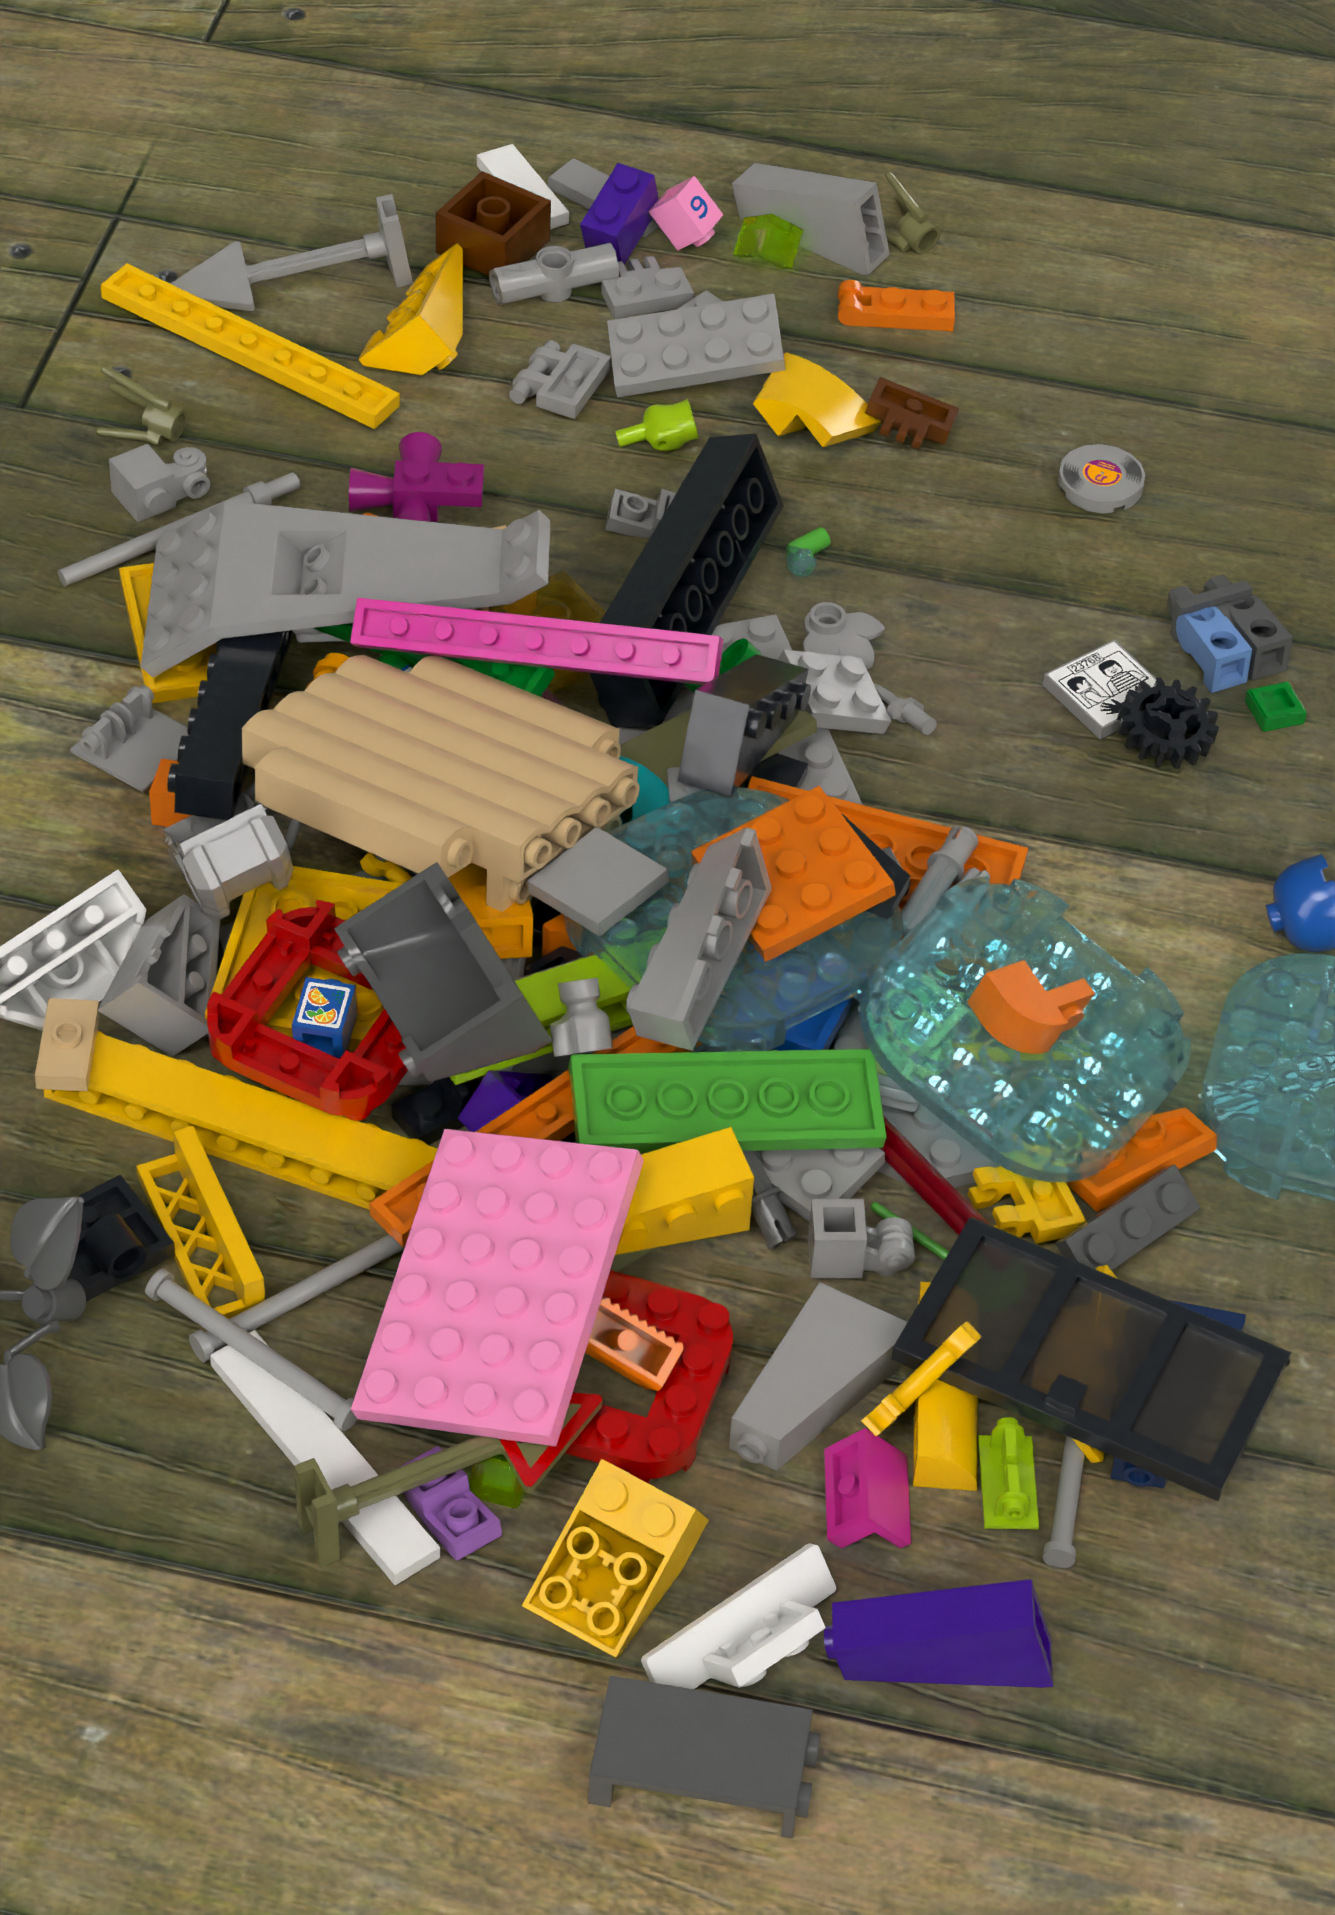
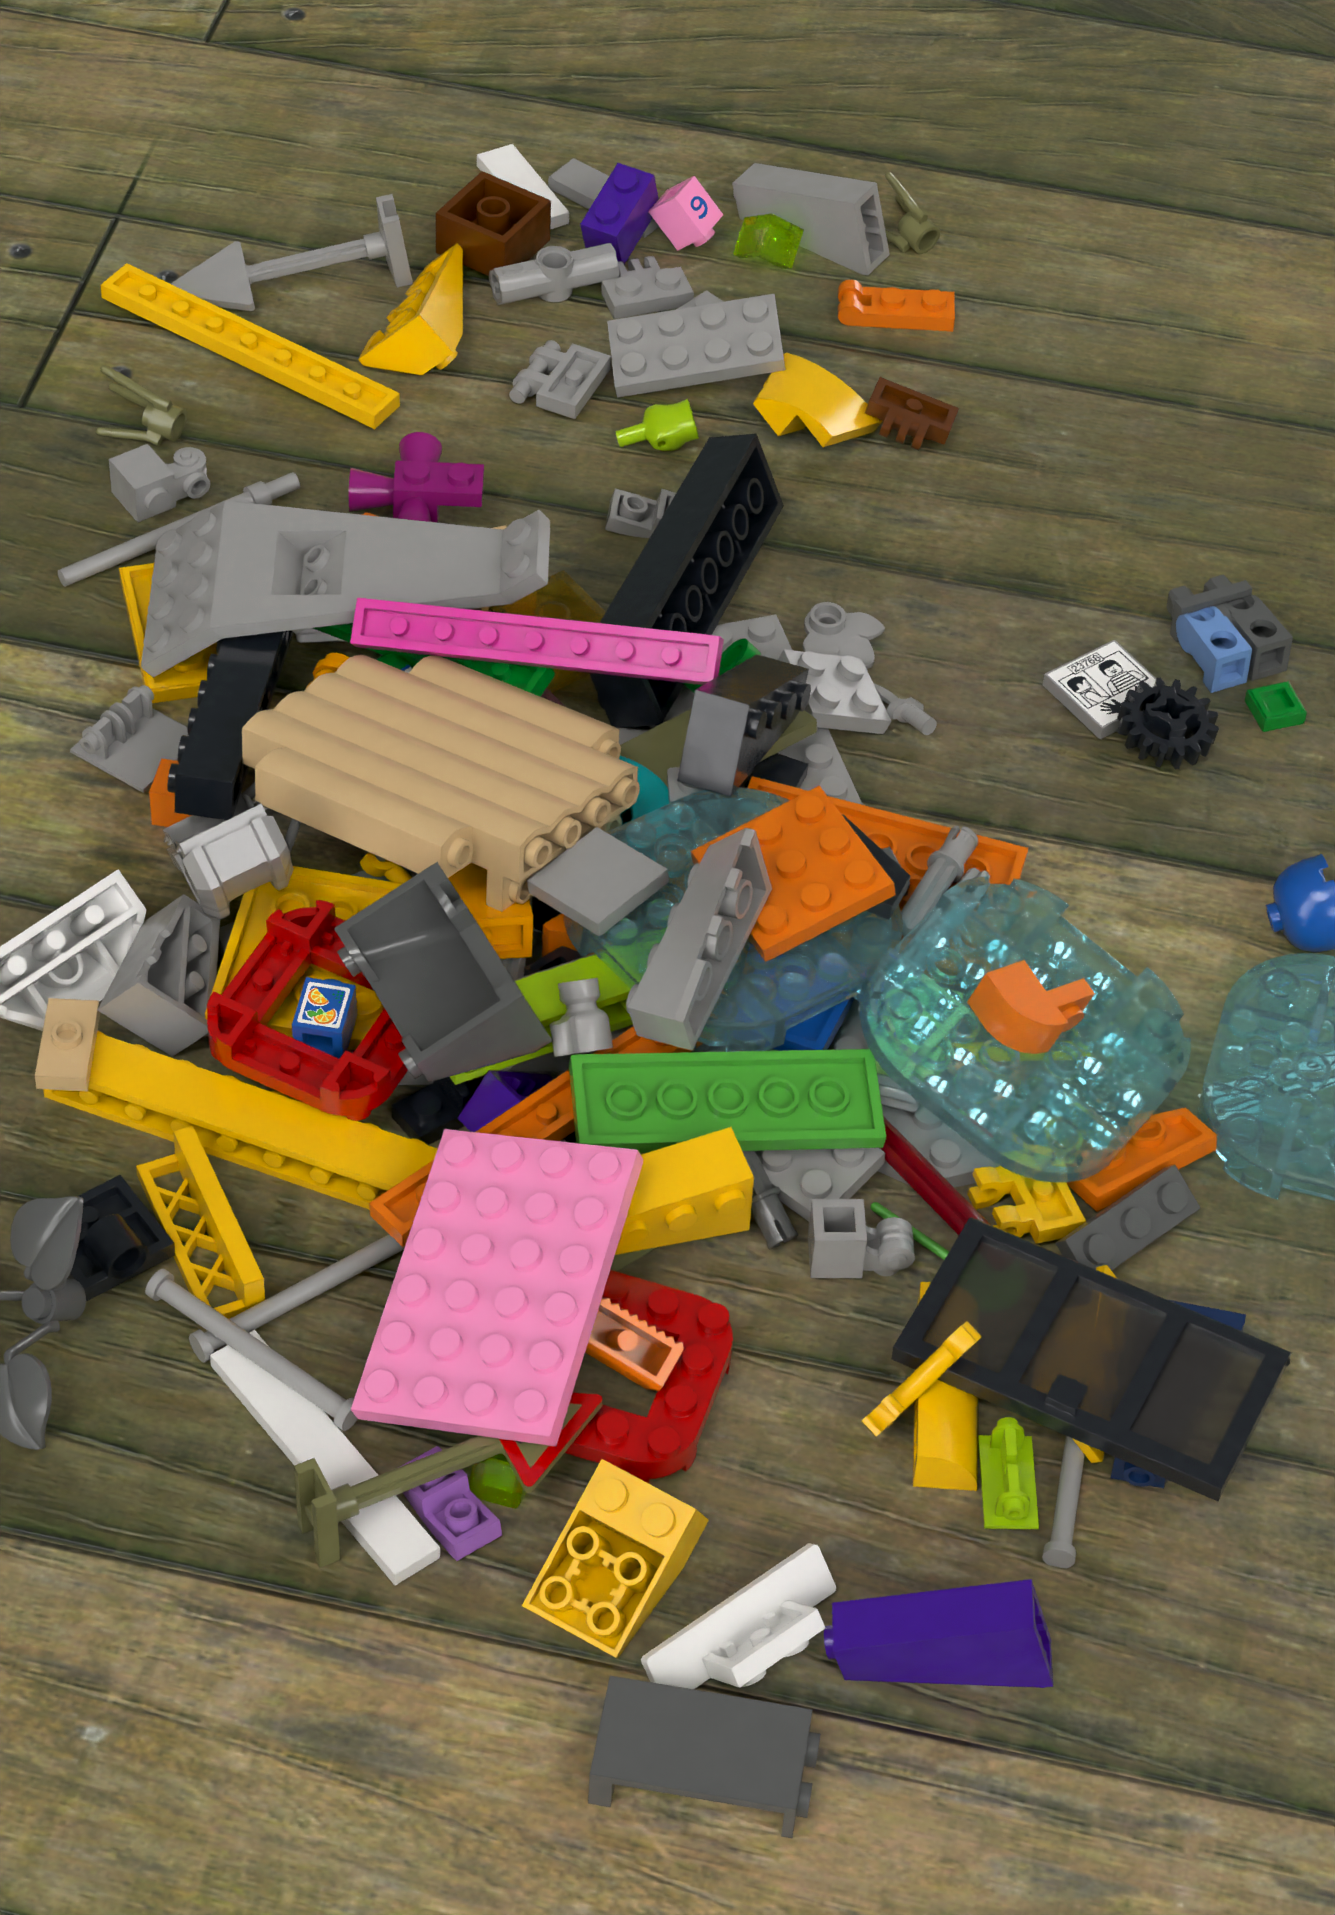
(801, 552): arm -> none
(816, 1375): light grey slope -> none
(866, 1490): dark pink panel -> none
(1101, 478): light grey tile -> none

